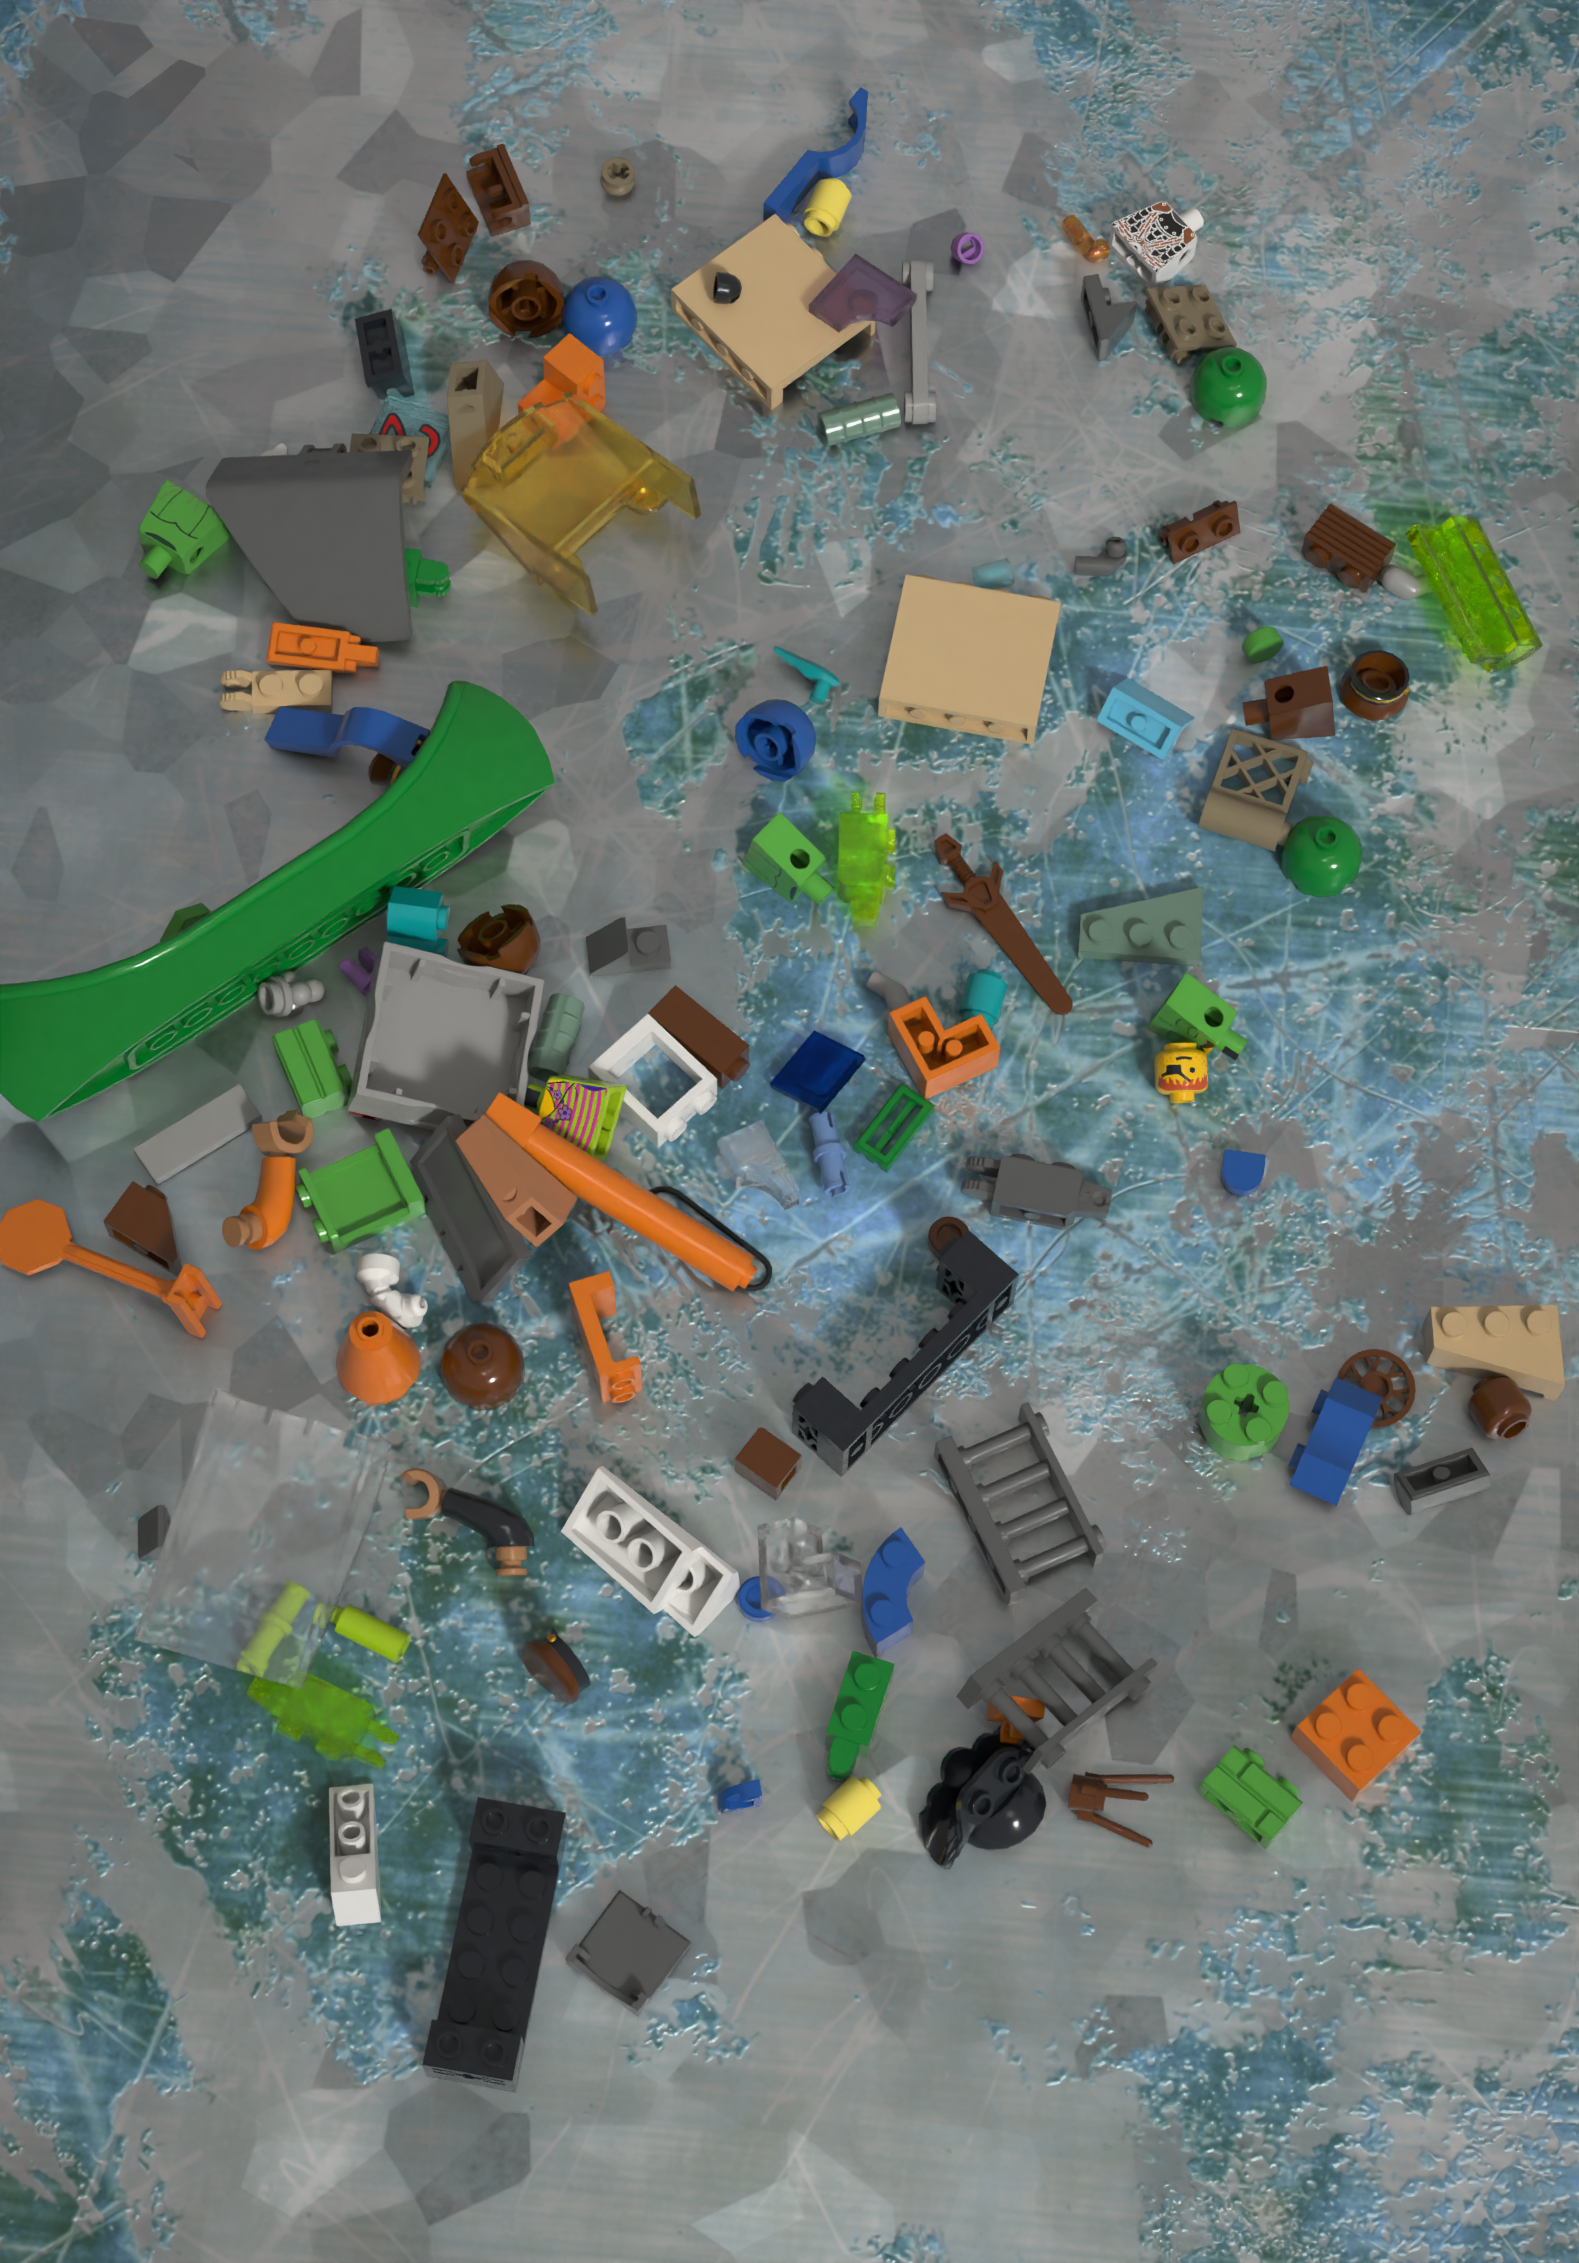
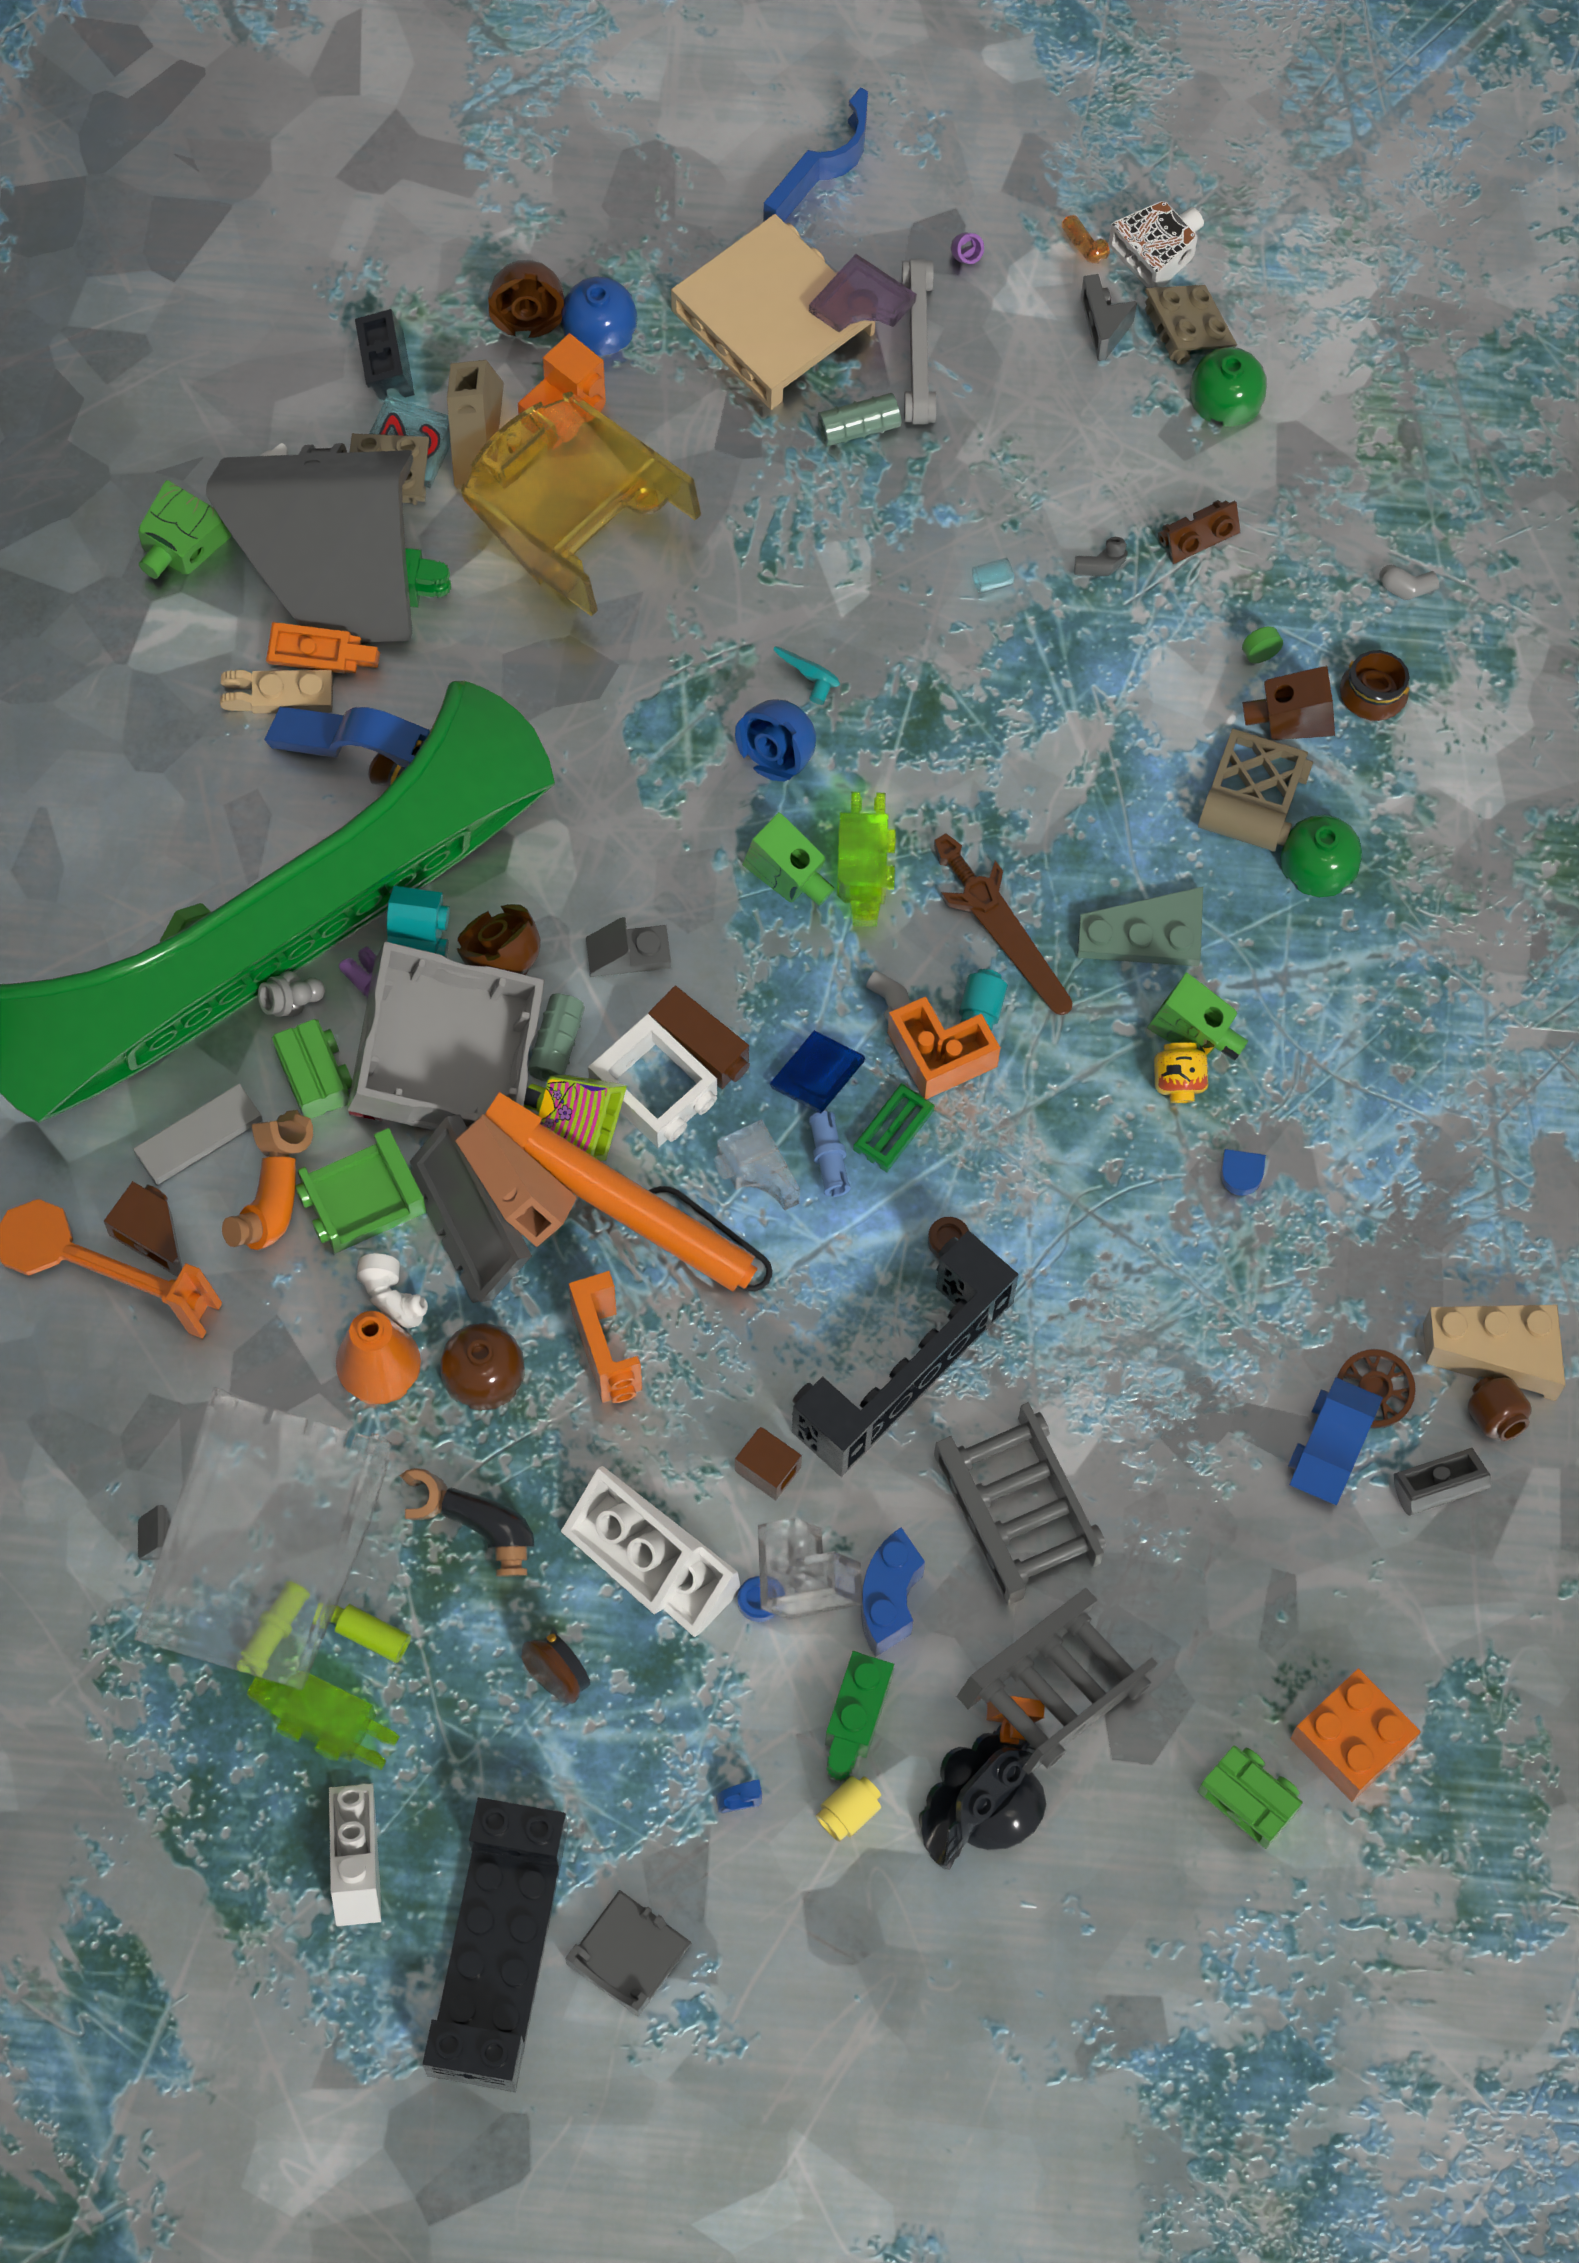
(446, 231): reddish brown hinge -> none
(498, 191): reddish brown hinge -> none
(618, 185): dark tan bush -> none
(726, 288): black hinge -> none
(826, 207): light yellow brick -> none
(969, 658): tan panel -> none
(1036, 1191): dark grey hinge -> none
(1091, 1791): reddish brown plant -> none
(1144, 718): medium azure panel -> none
(1249, 1389): bright green brick -> none
(1347, 548): reddish brown brick -> none
(1474, 592): clear neon green brick -> none

